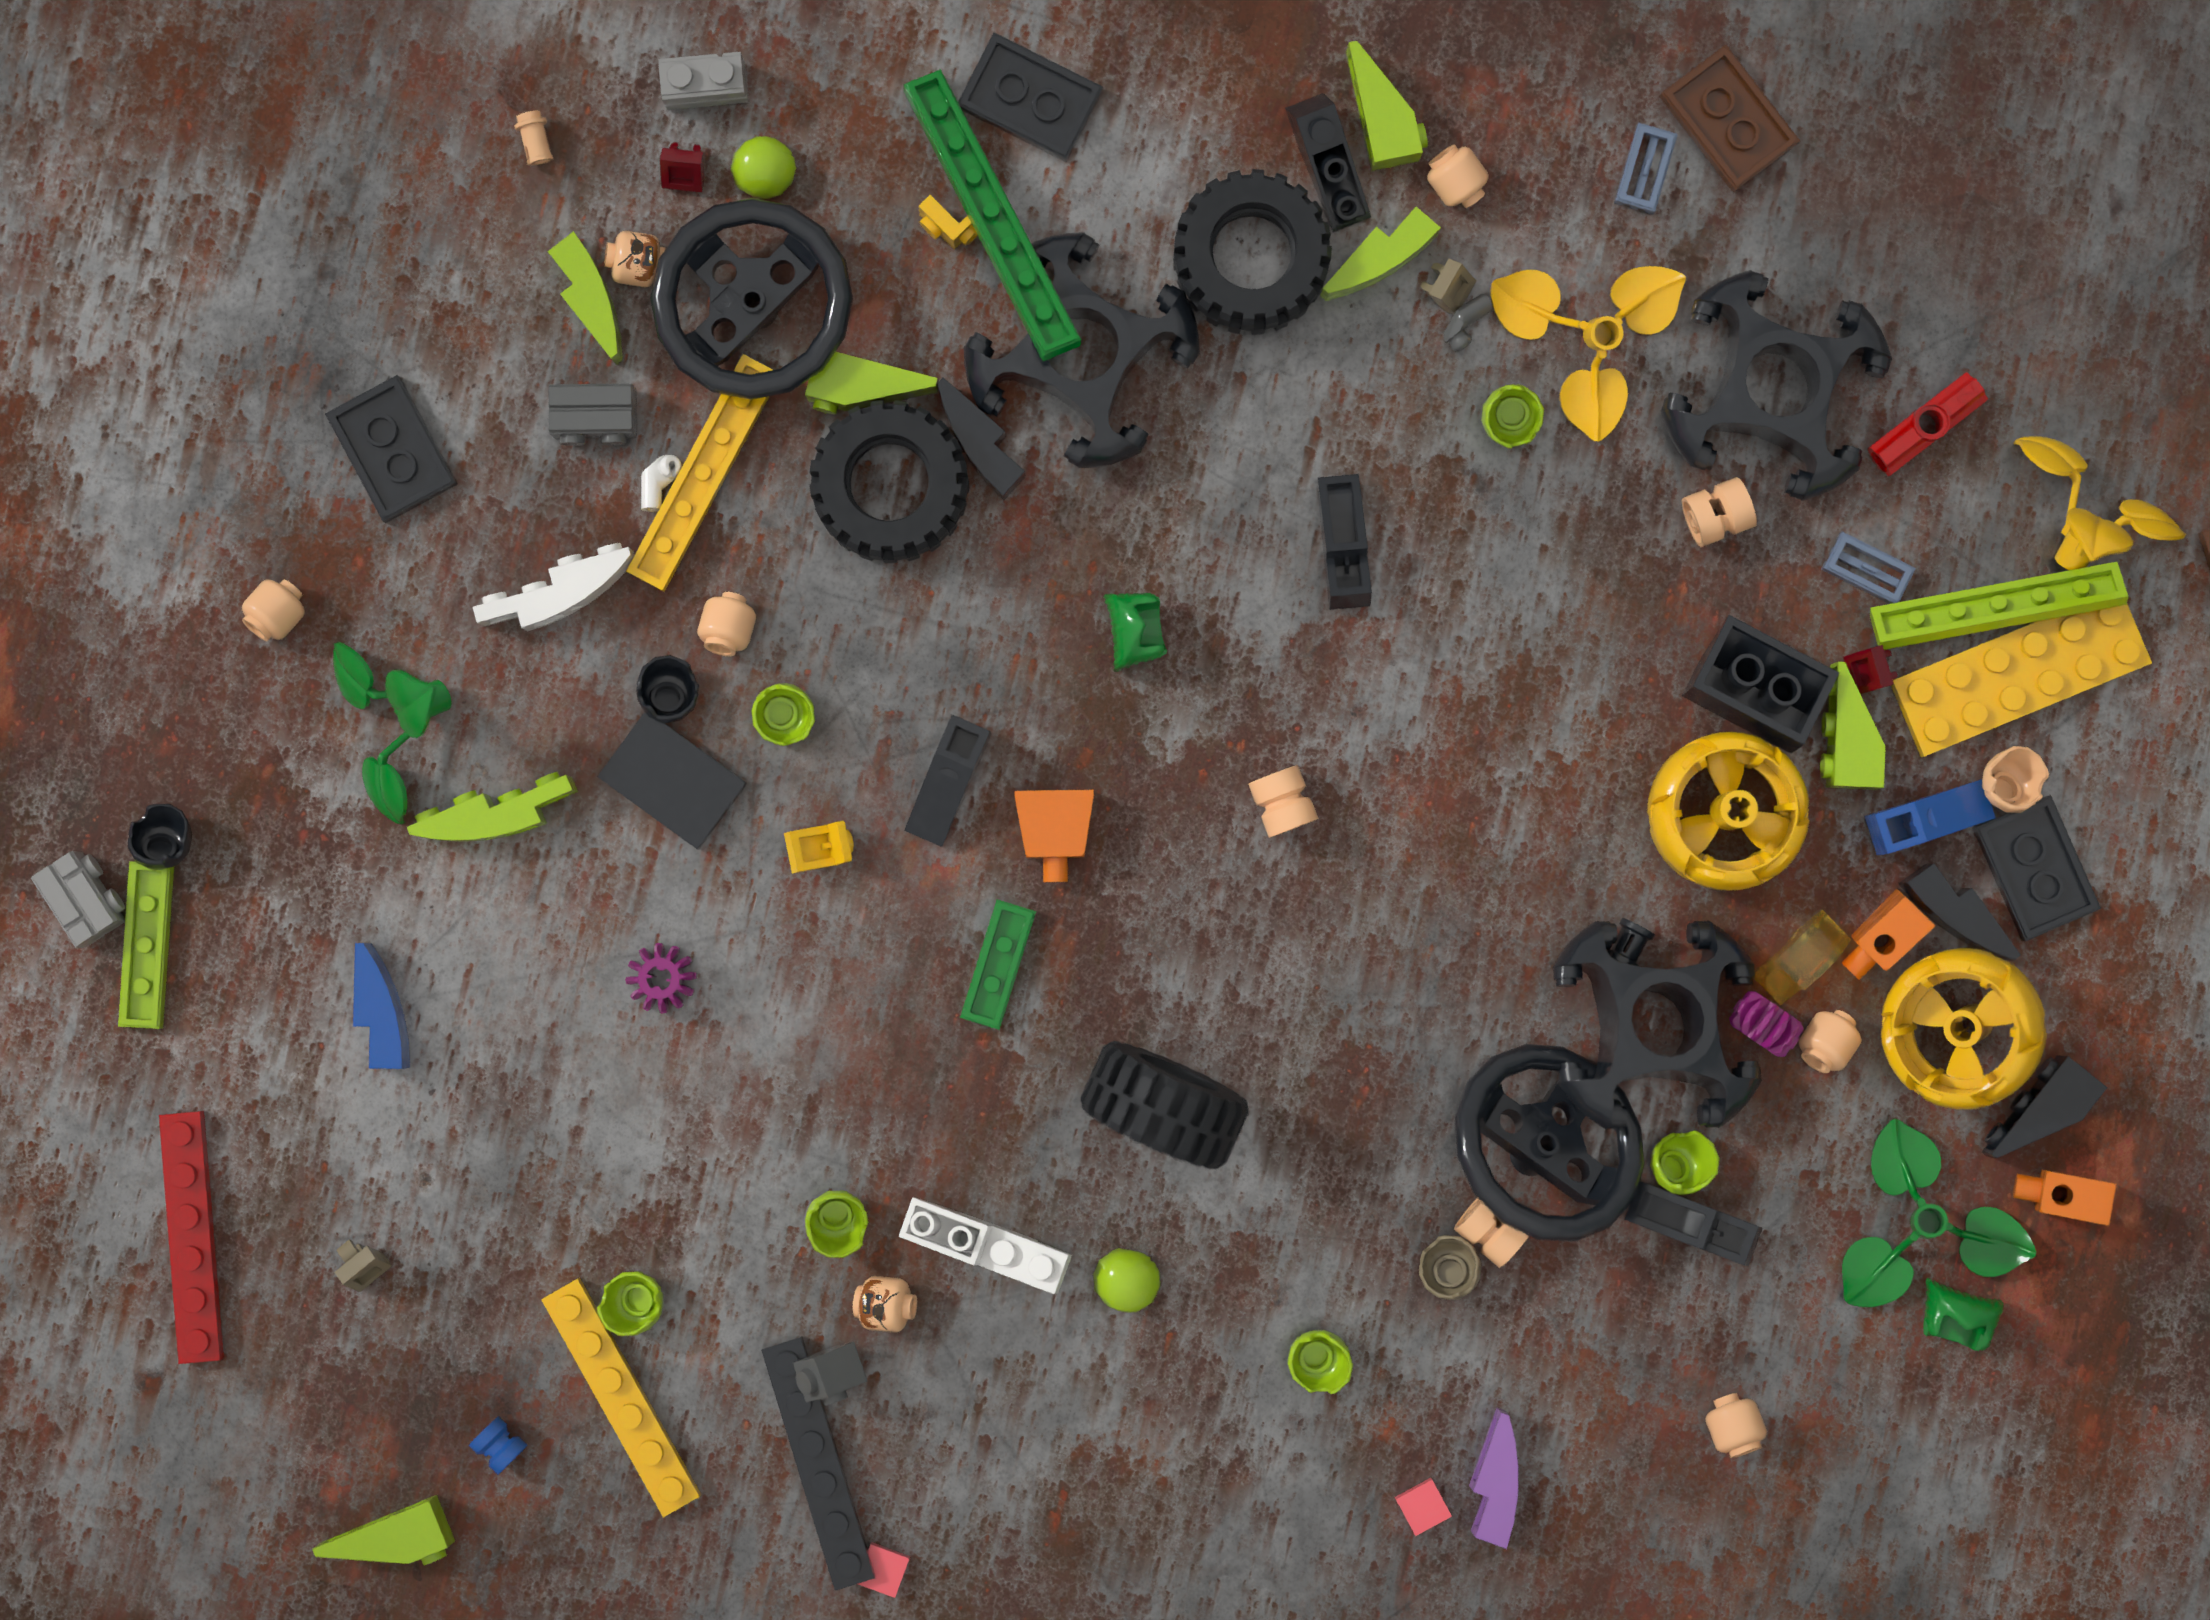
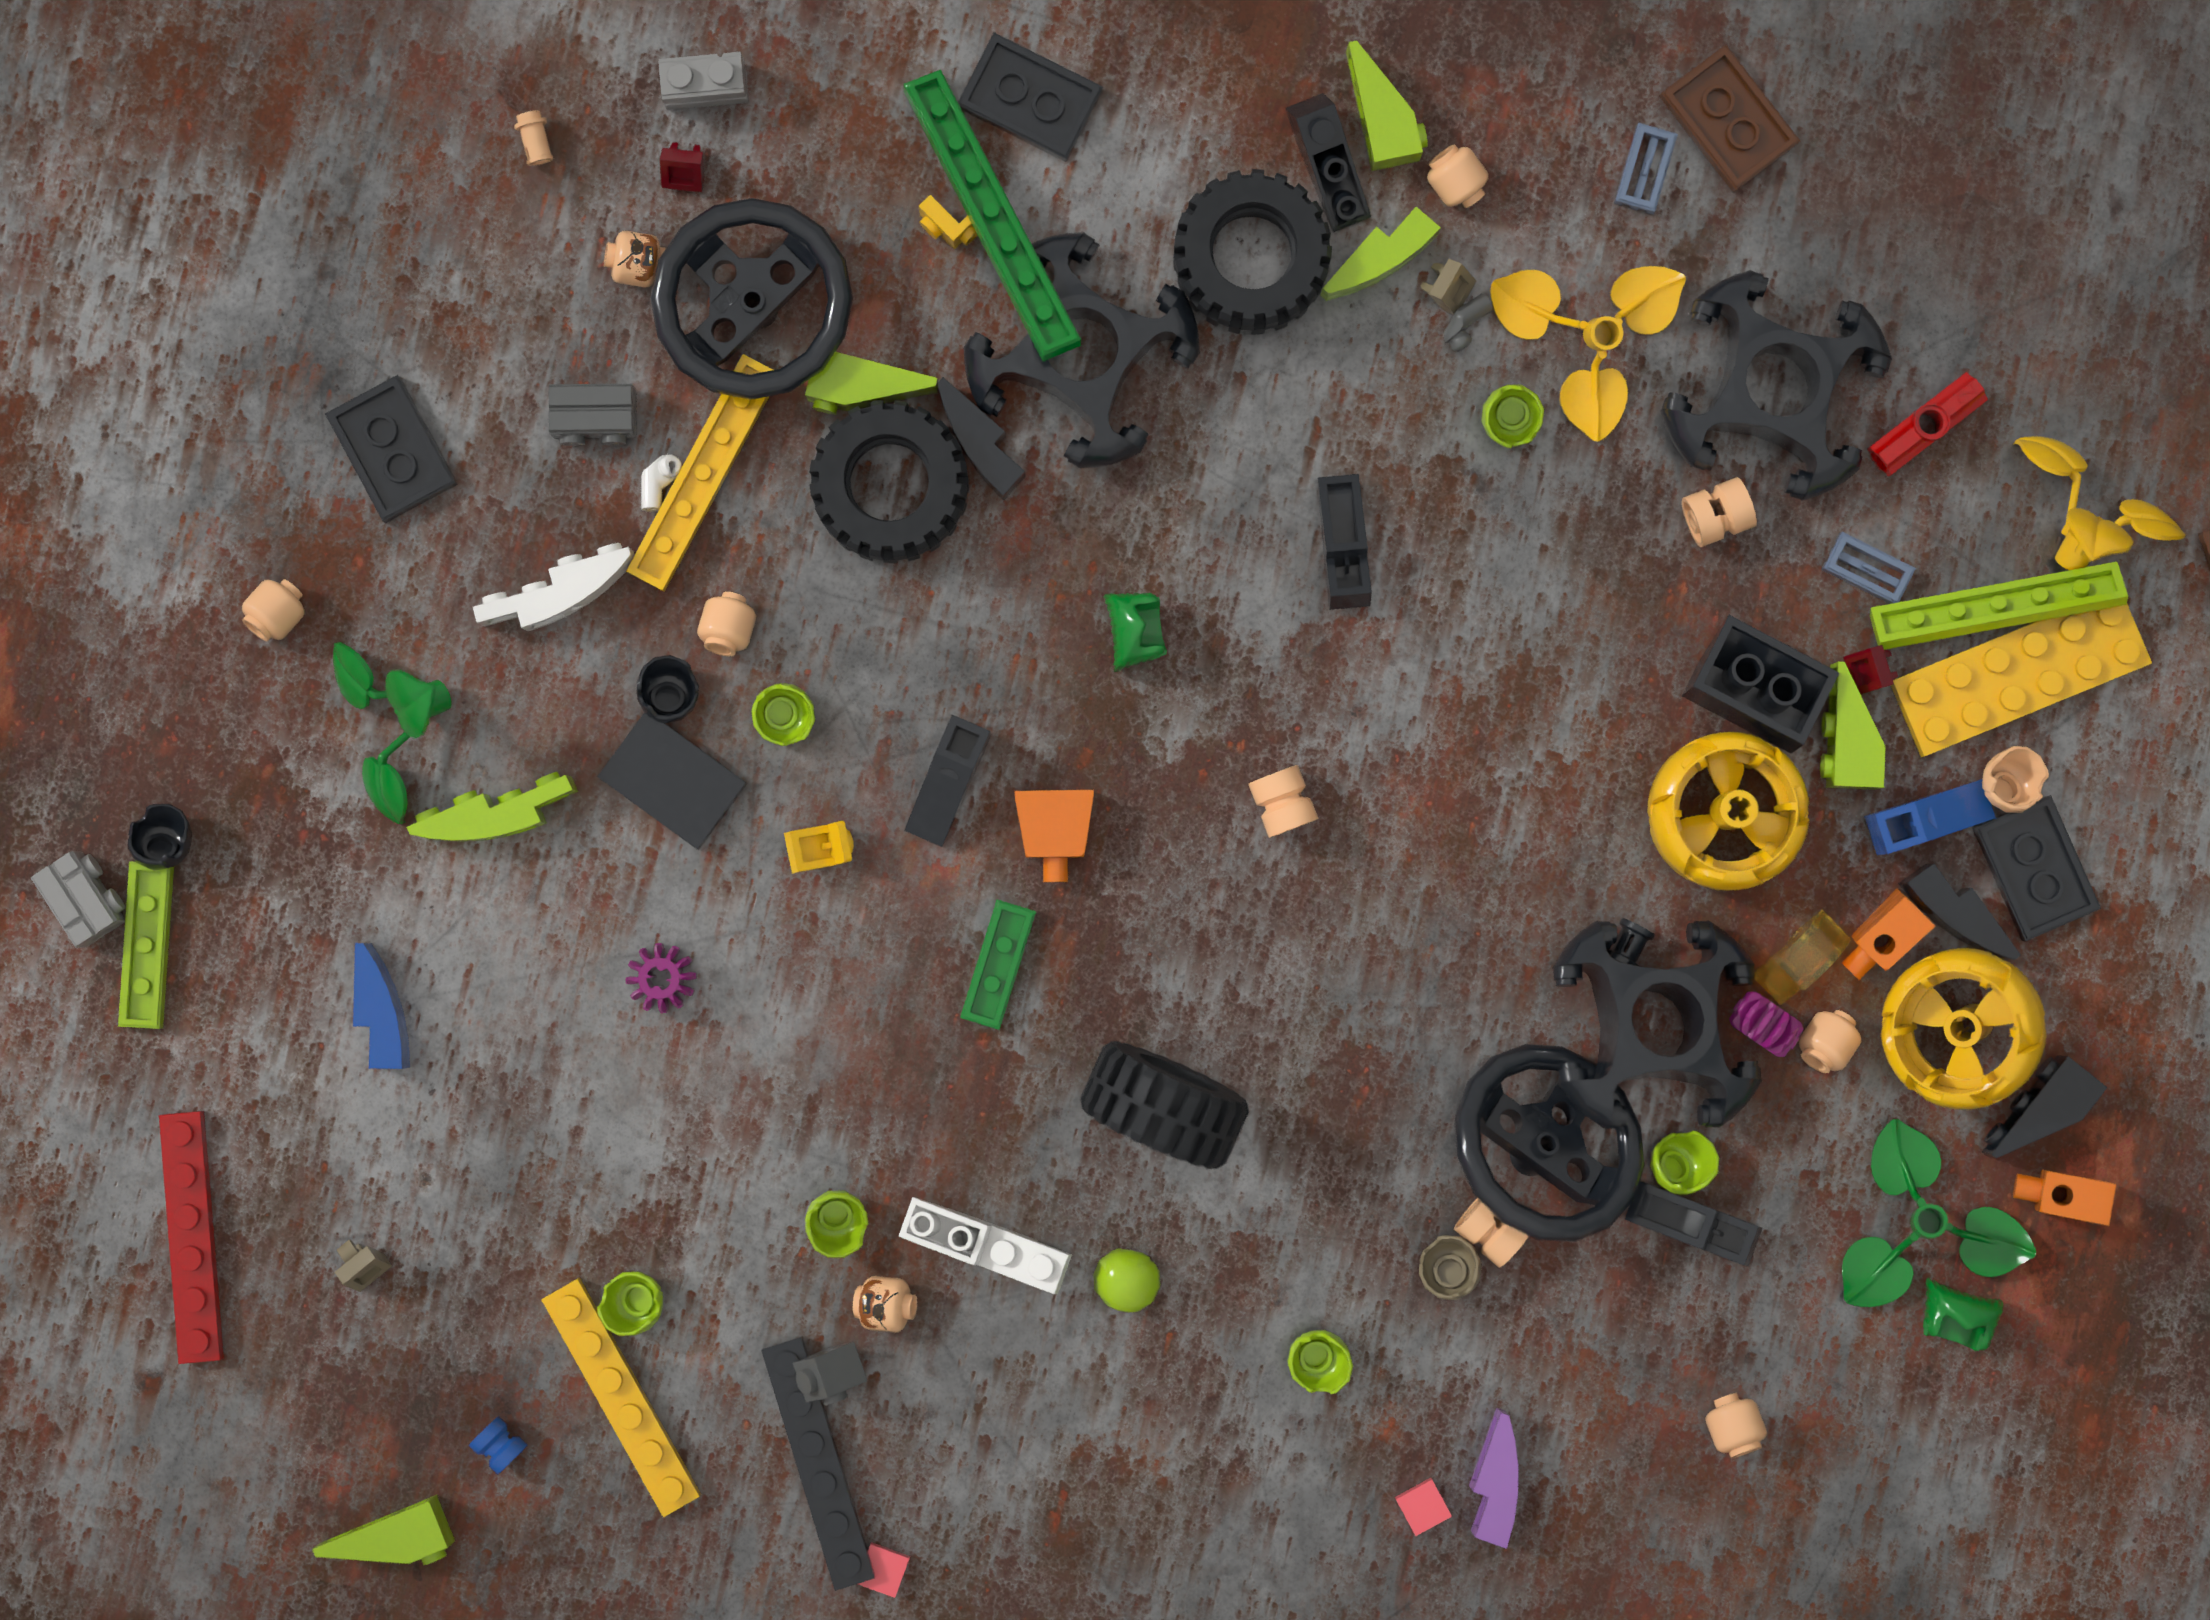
(589, 294): lime slope -> none
(763, 167): lime hair -> none

